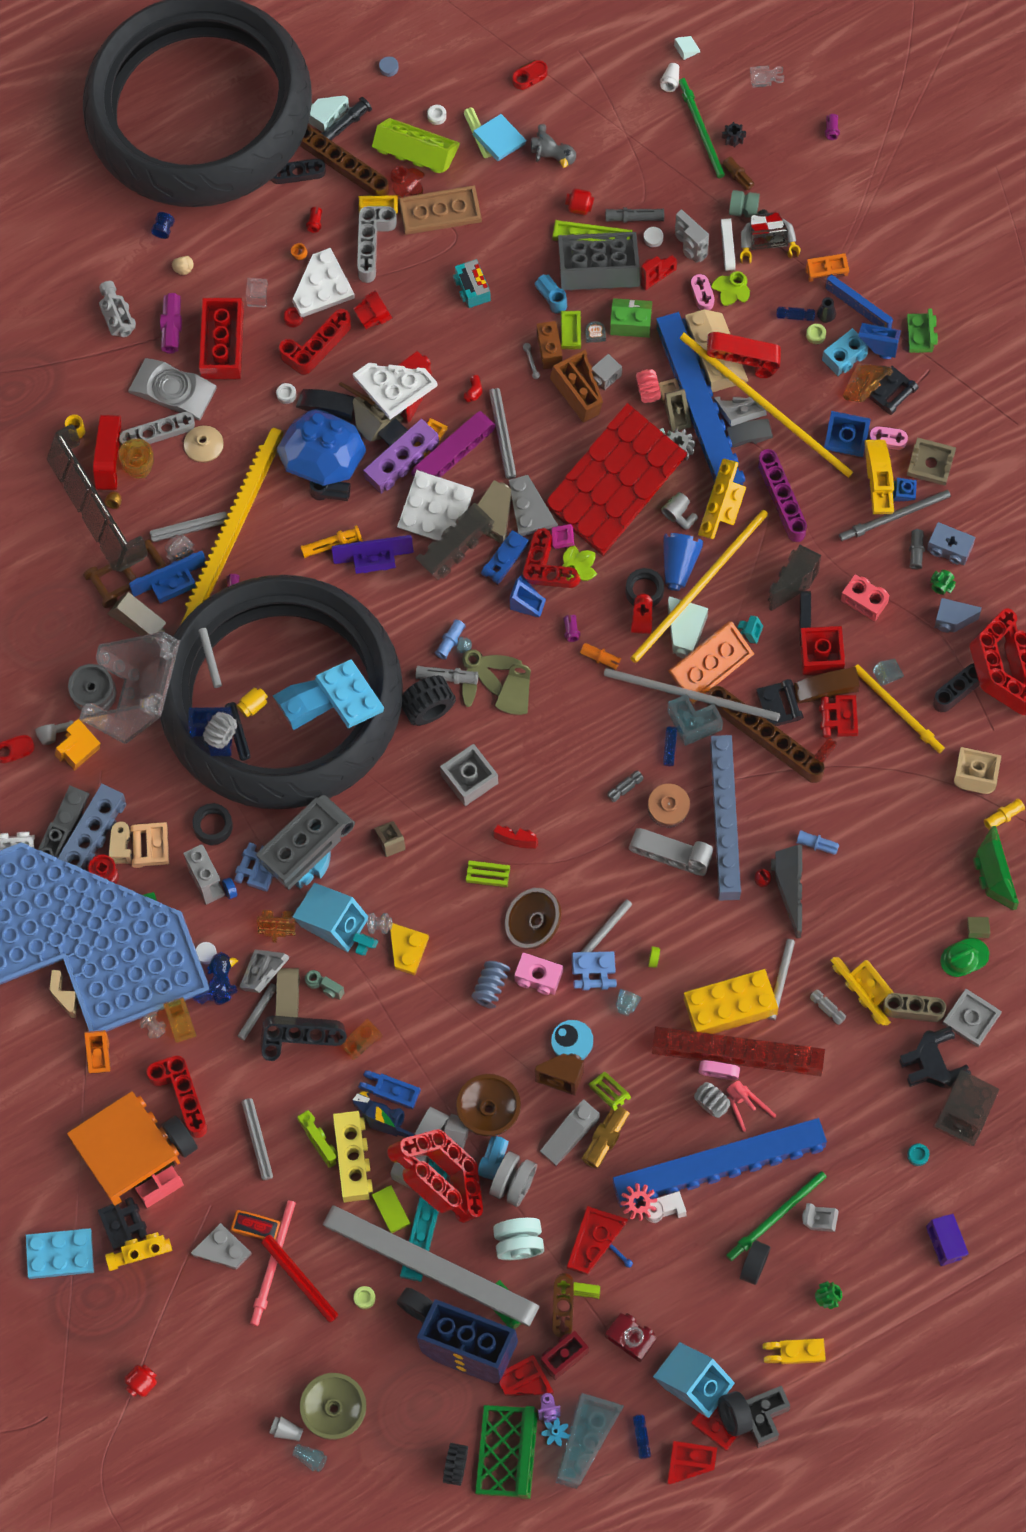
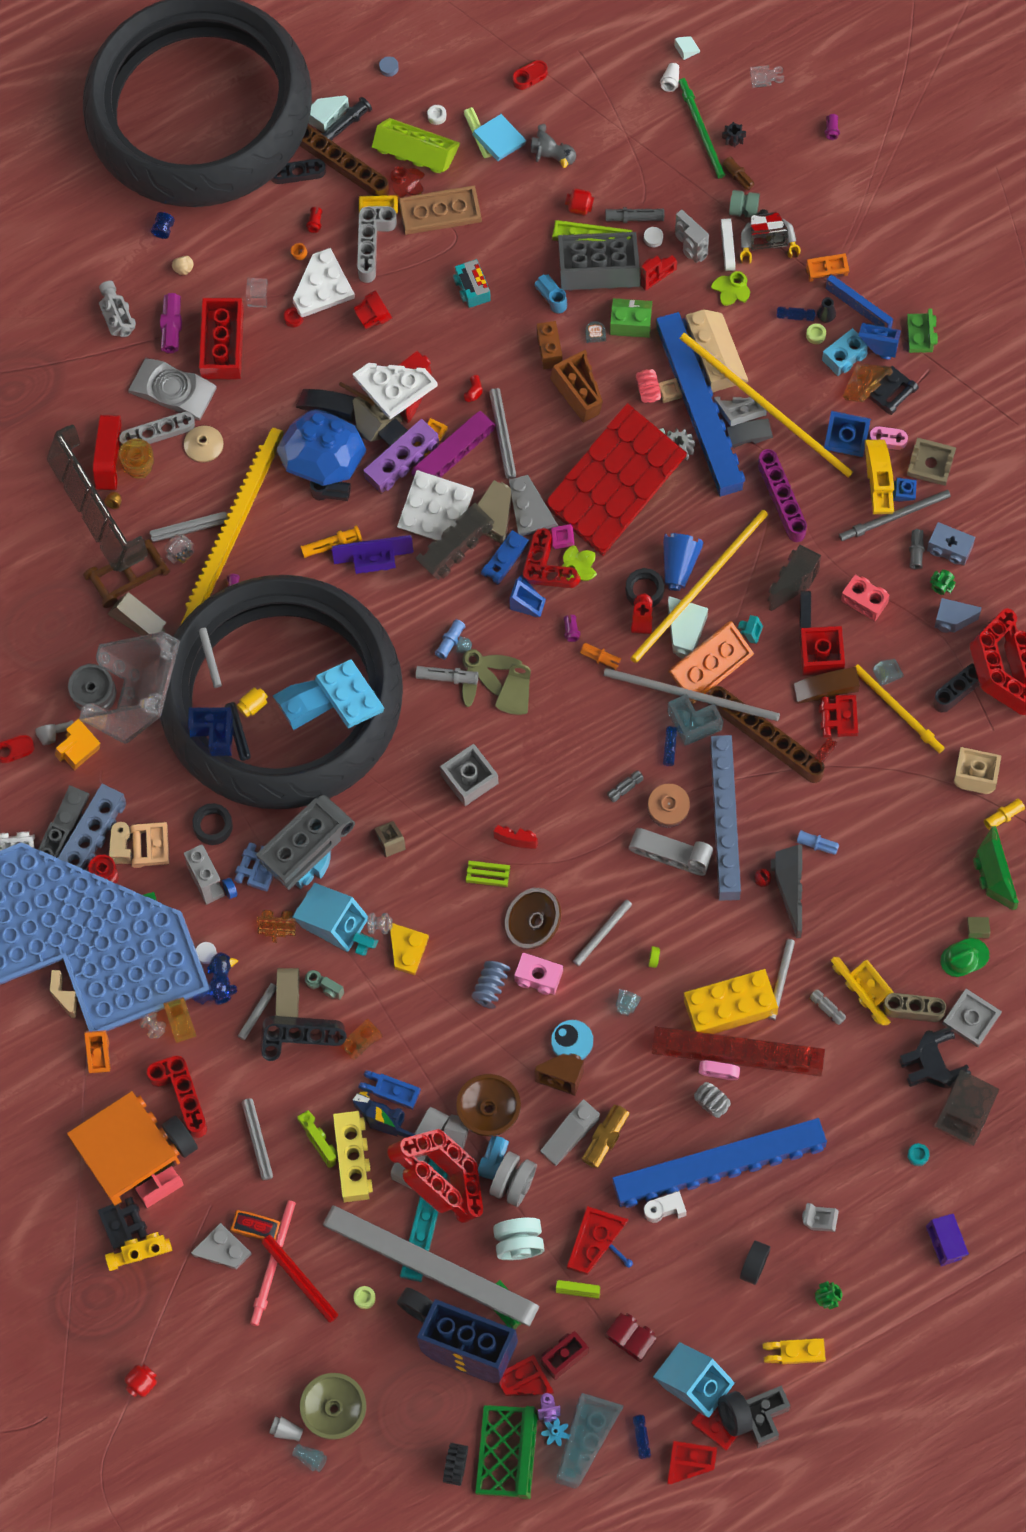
(59, 1253): medium azure plate -> none
(76, 420): yellow beam -> none
(170, 580): blue bracket -> none
(220, 730): light grey gear -> none
(262, 969): light grey wing -> none
(286, 393): white tile -> none
(337, 324): red beam -> none
(391, 1209): lime tile -> none
(427, 700): black tyre -> none
(527, 347): light grey hinge -> none
(570, 329): lime tile -> none
(570, 1299): reddish brown beam -> none
(593, 963): medium blue plate -> none
(606, 371): light grey brick -> none
(617, 1099): lime tile -> none
(626, 1337): clear bush -> none
(636, 1194): coral gear -> none
(675, 508): light grey piece -> none
(677, 409): dark tan slope -> none
(698, 294): bright pink beam -> none
(724, 500): yellow bracket -> none
(740, 1093): coral plant -> none
(745, 351): red beam -> none
(745, 1243): green bar -> none
(771, 700): black plate -> none

